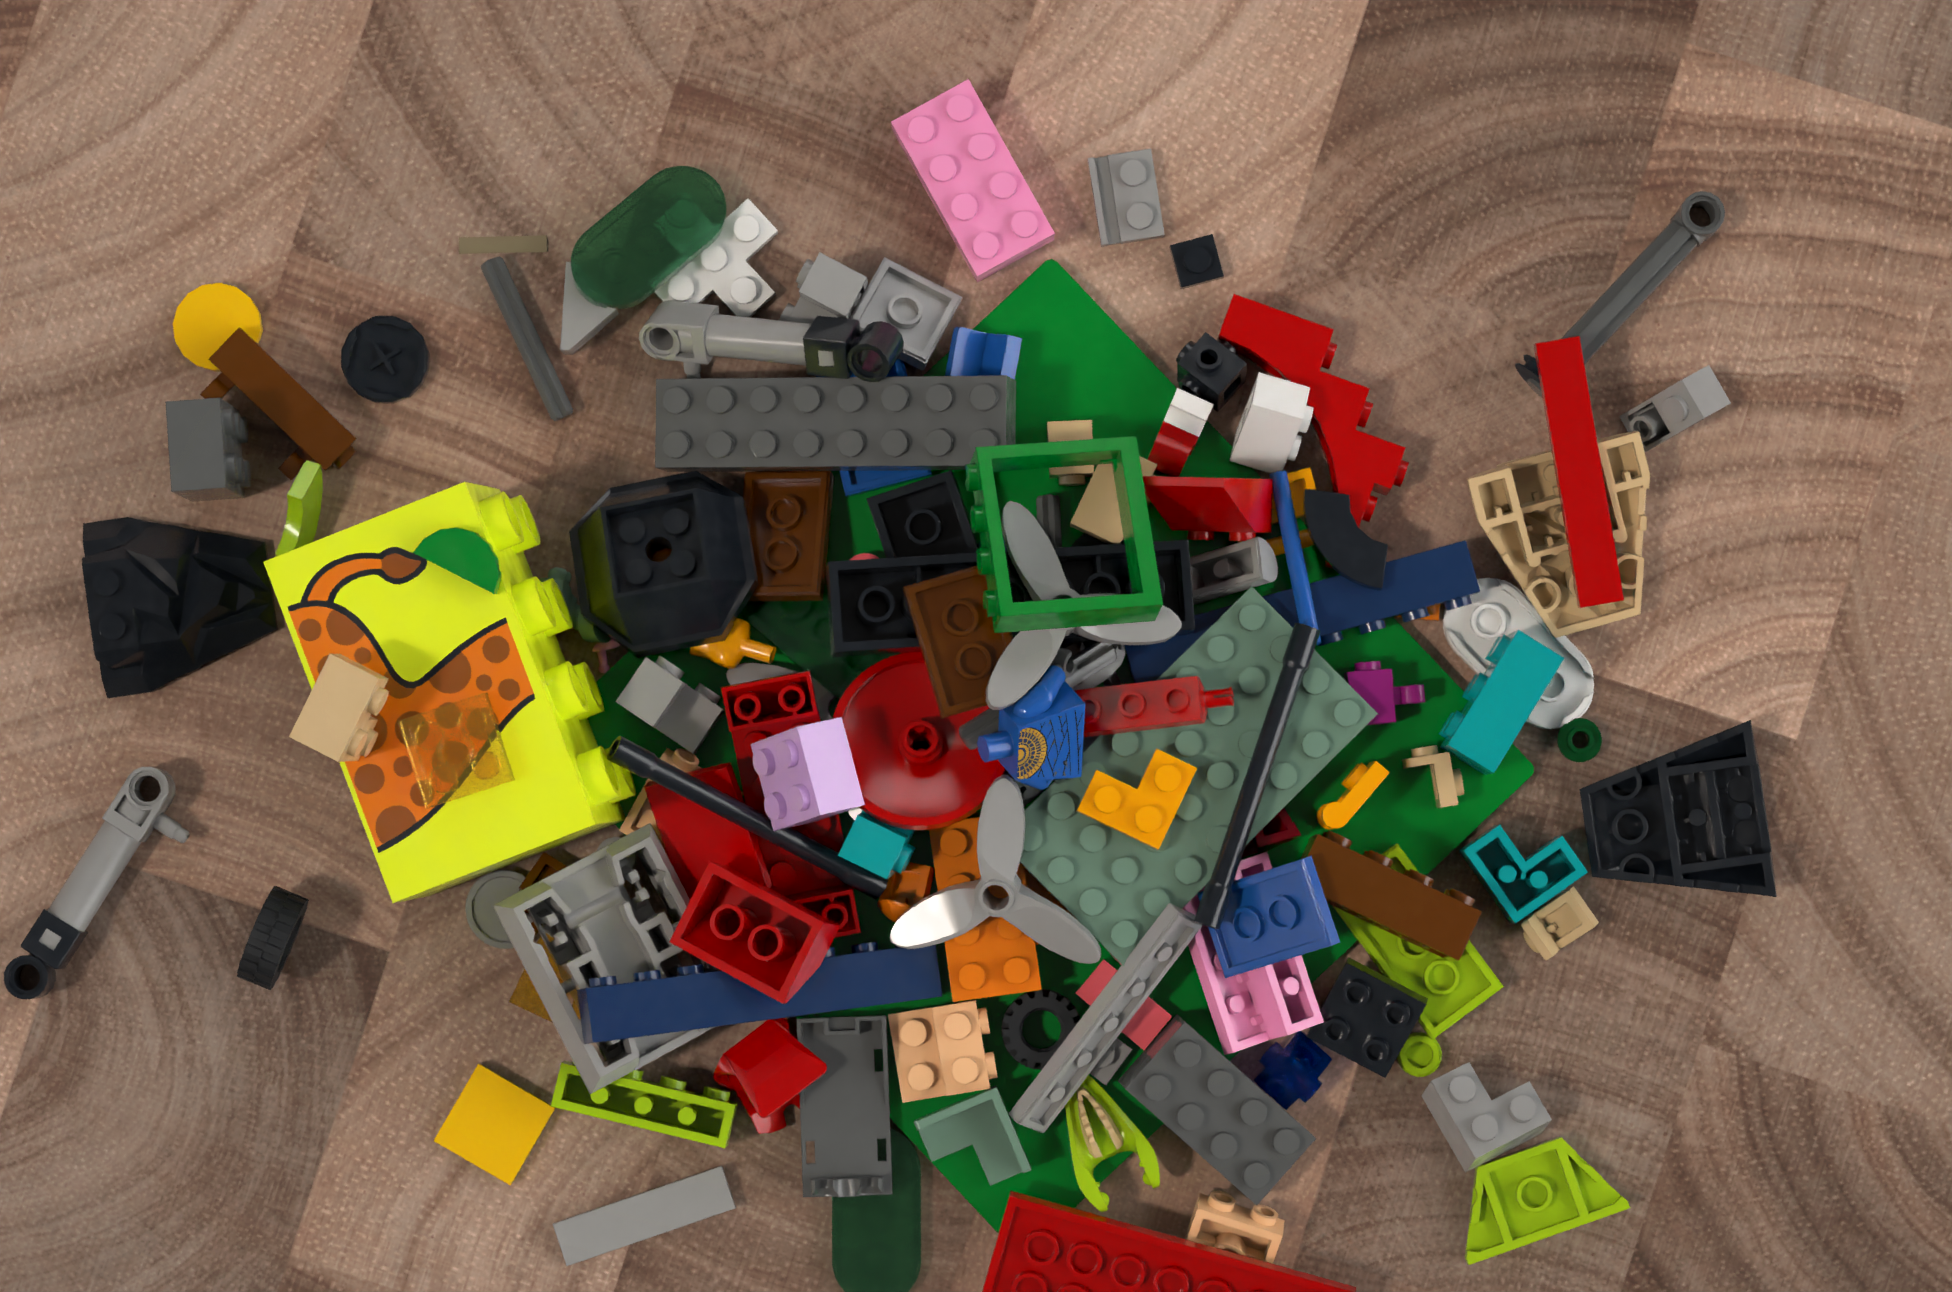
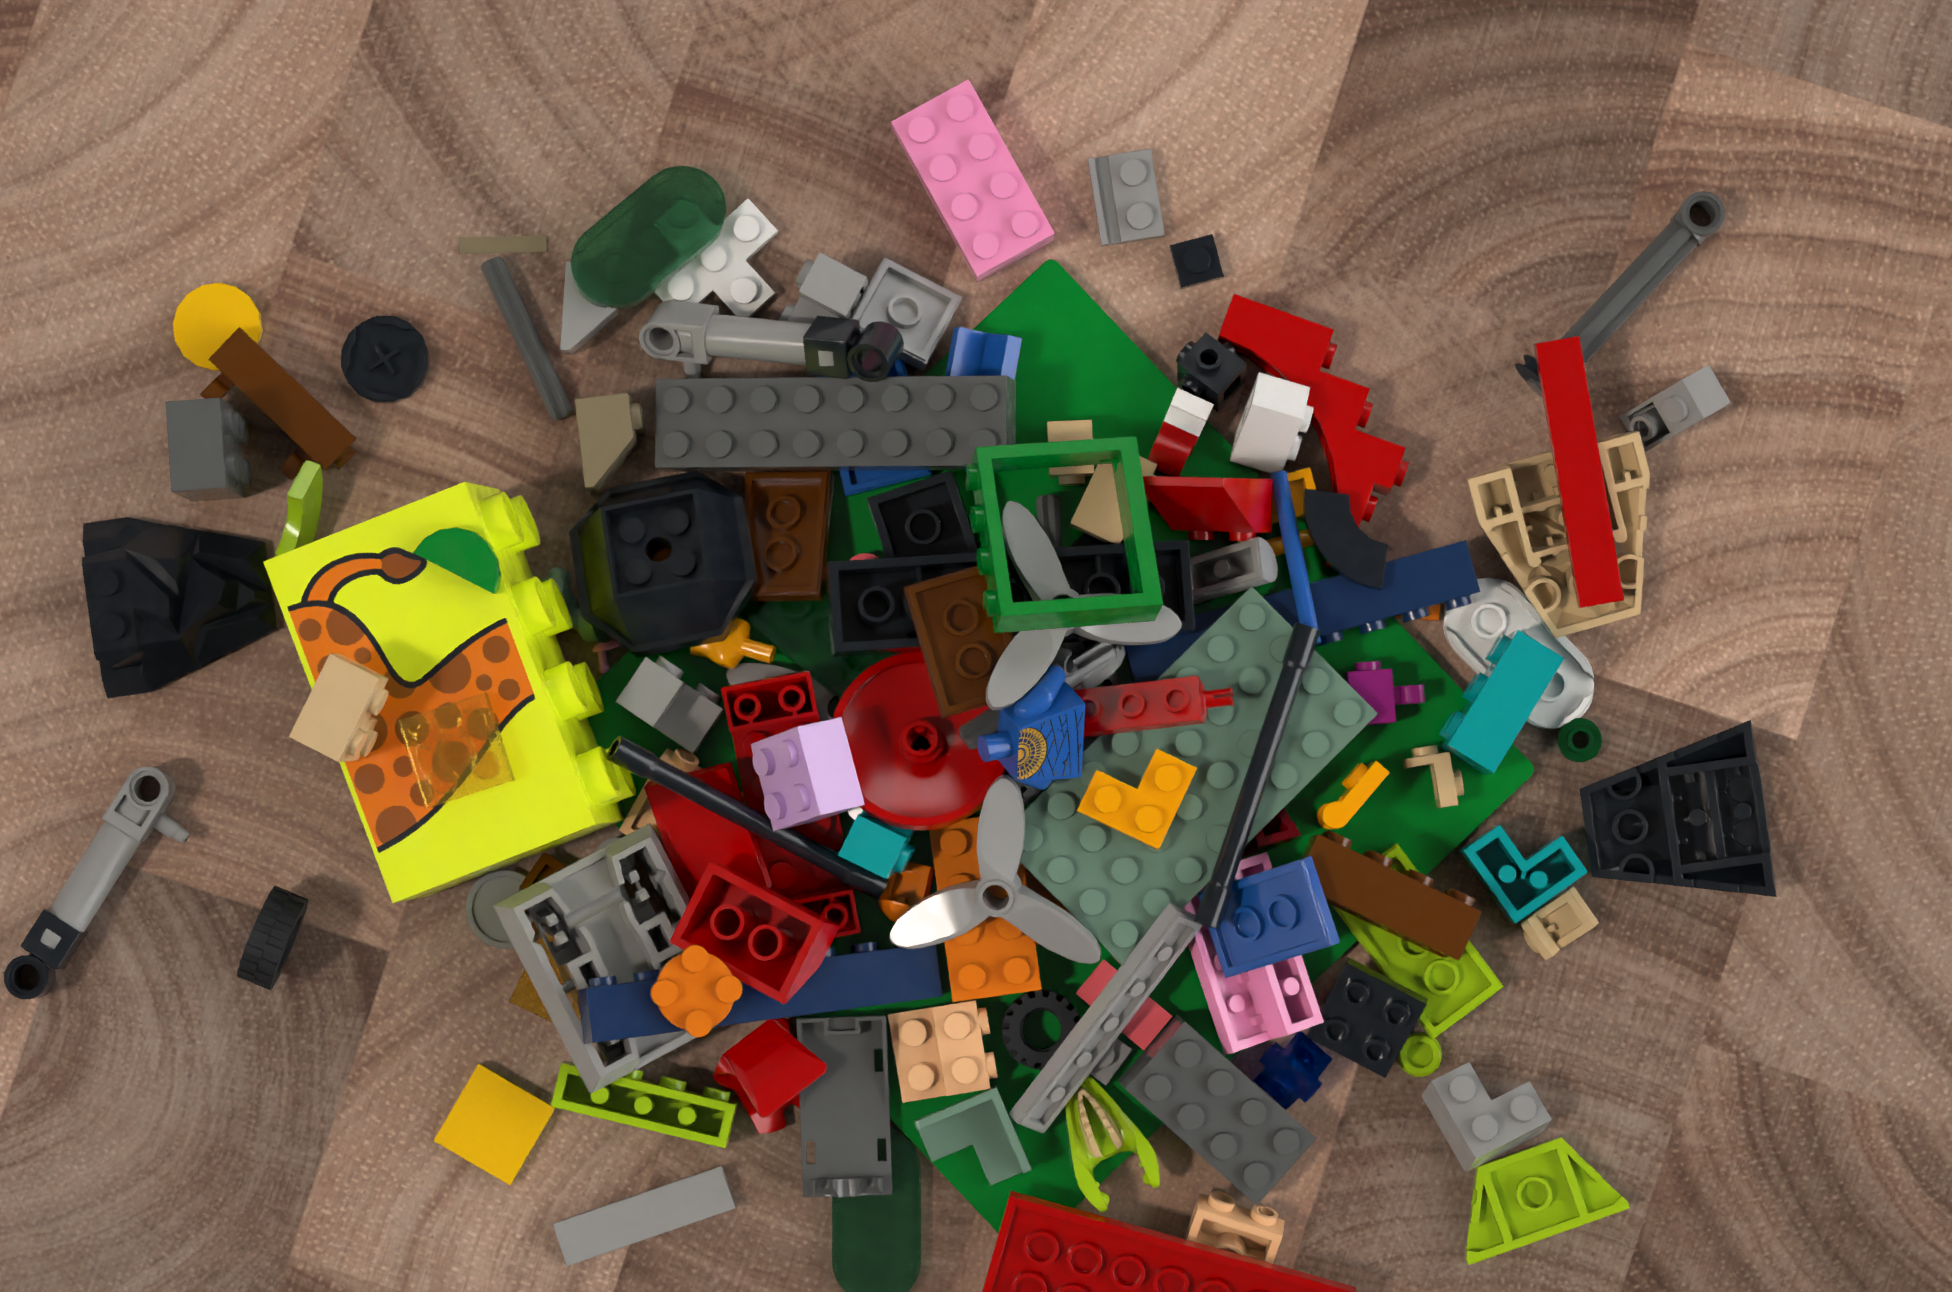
(607, 436): none -> dark tan slope
(695, 991): none -> orange piece

